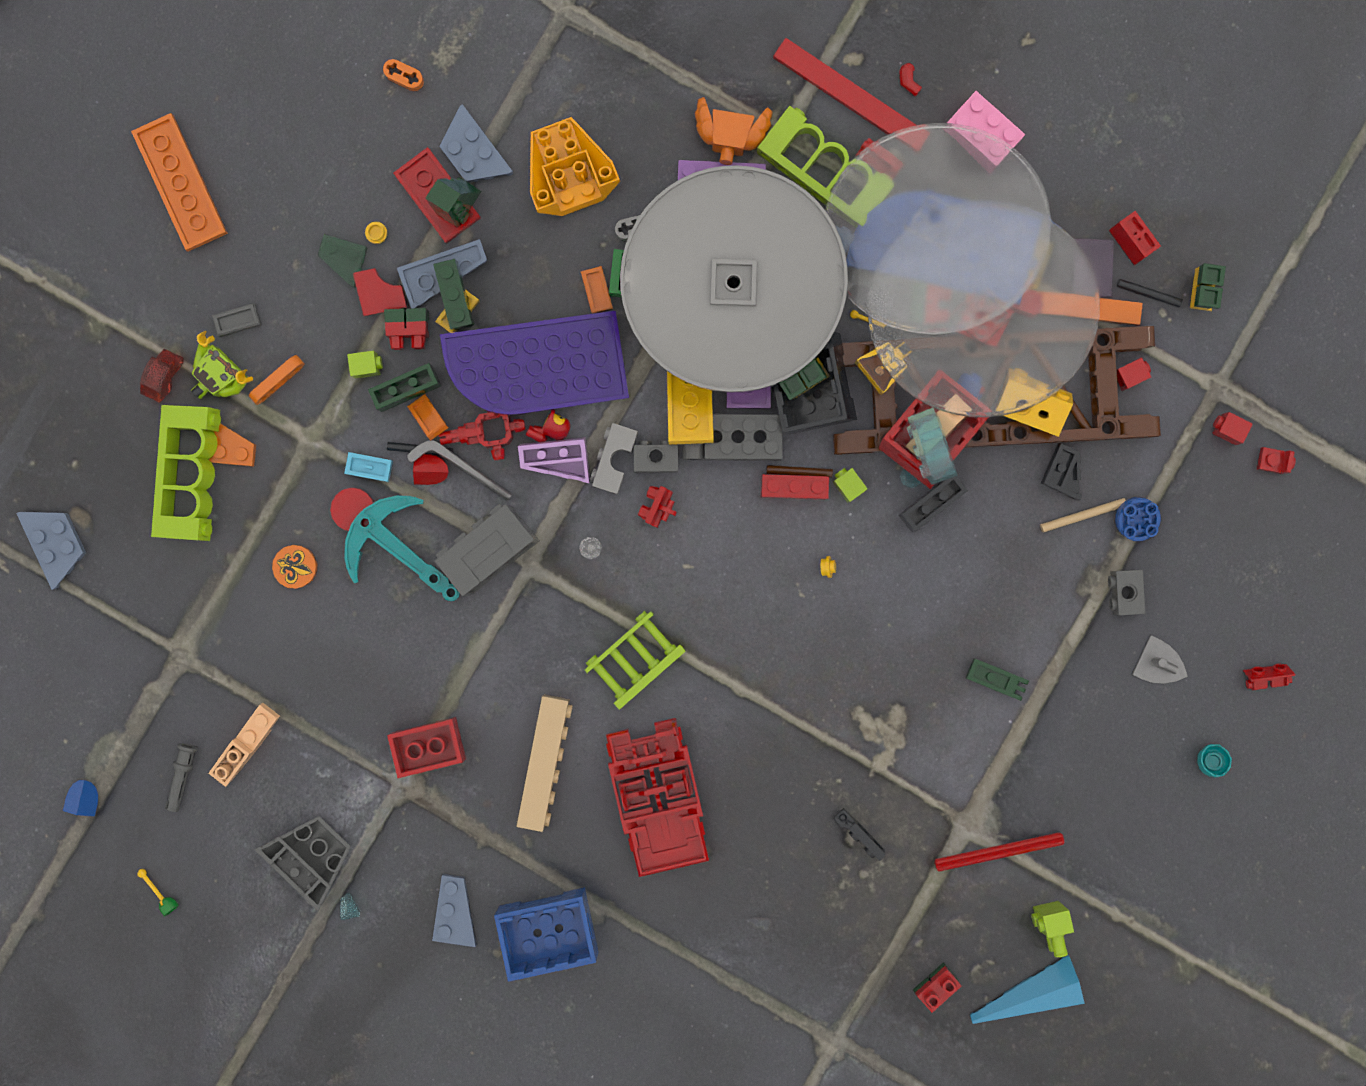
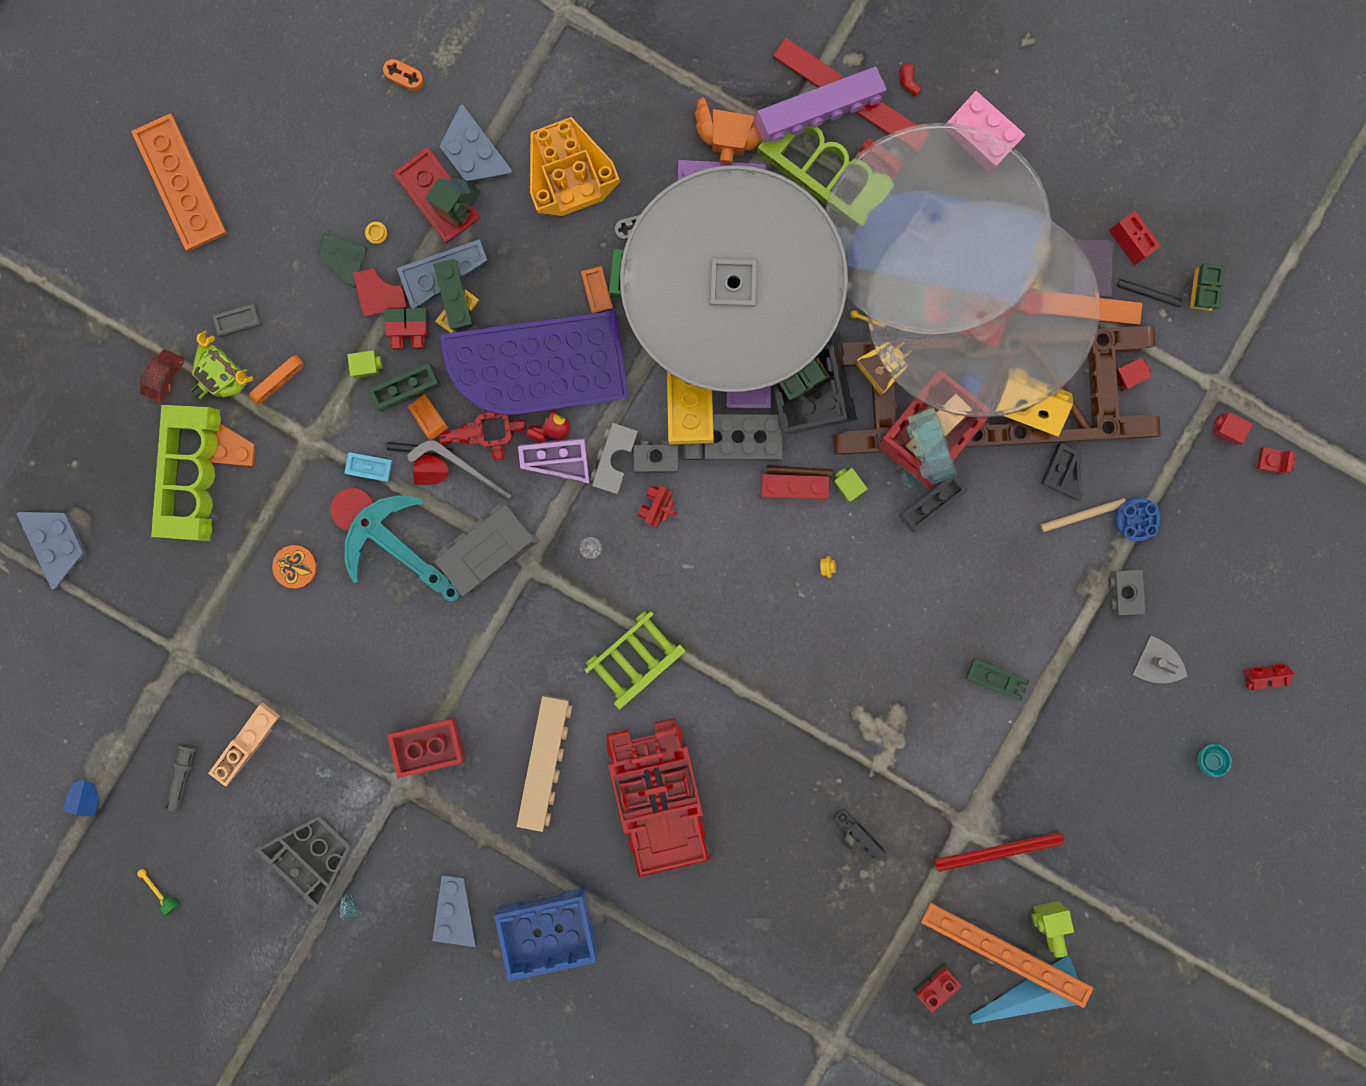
(820, 105): none -> medium lavender brick
(1007, 955): none -> orange tile

